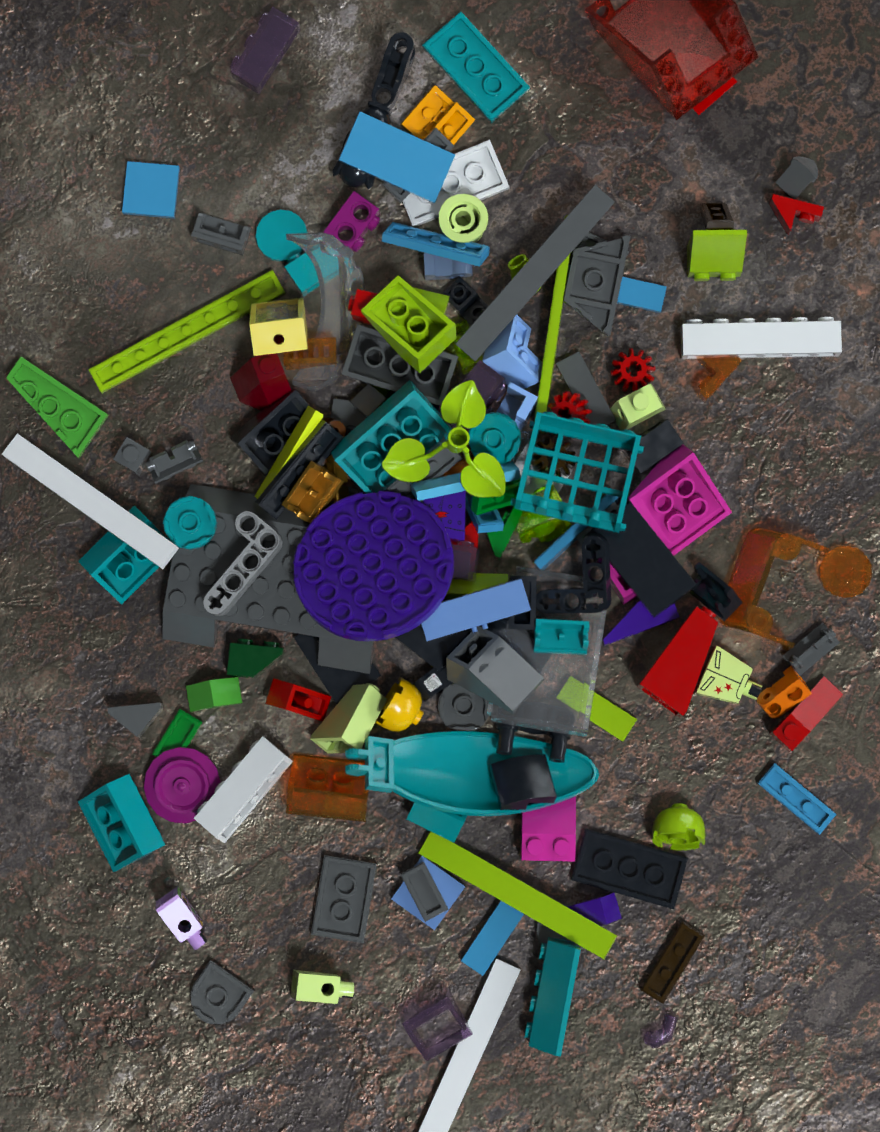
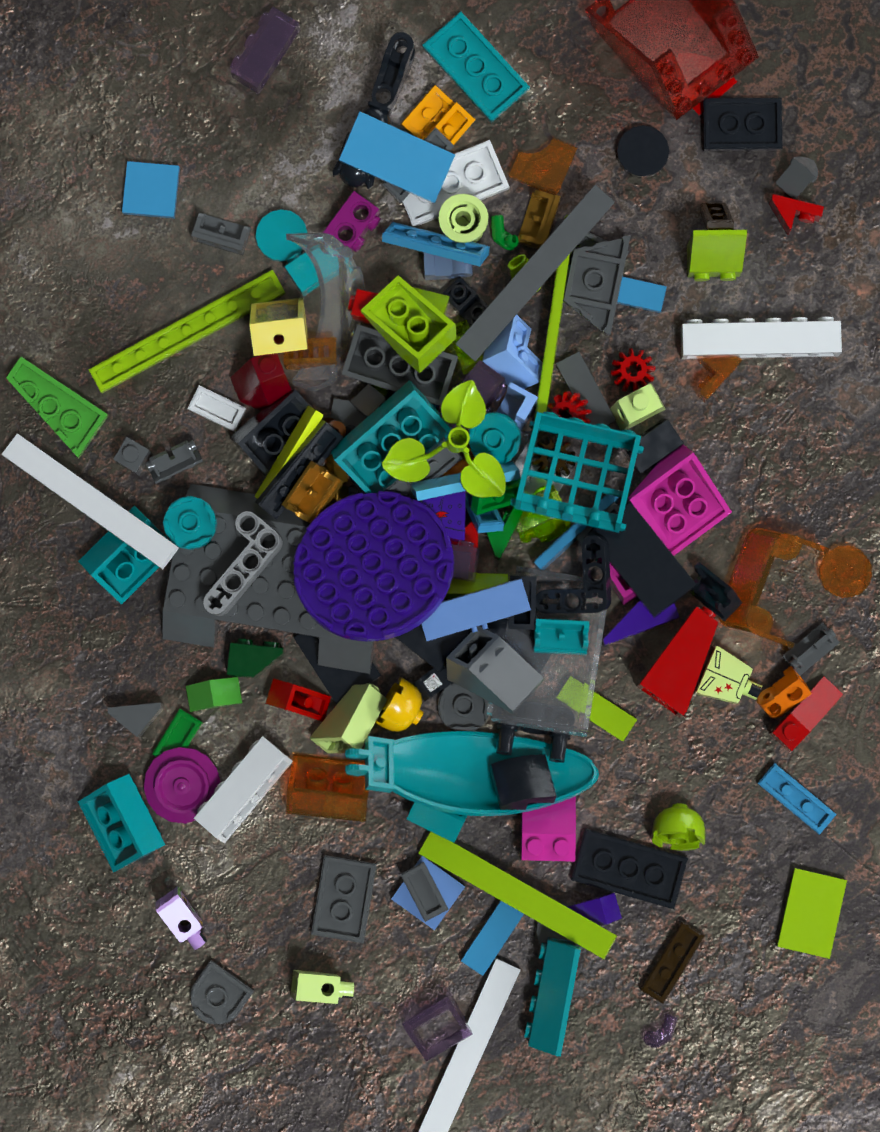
(217, 408): none -> white tile
(501, 236): none -> green arm
(538, 219): none -> pearl gold hinge
(545, 168): none -> clear orange tile
(643, 151): none -> black tile
(742, 124): none -> black tile
(811, 913): none -> lime tile

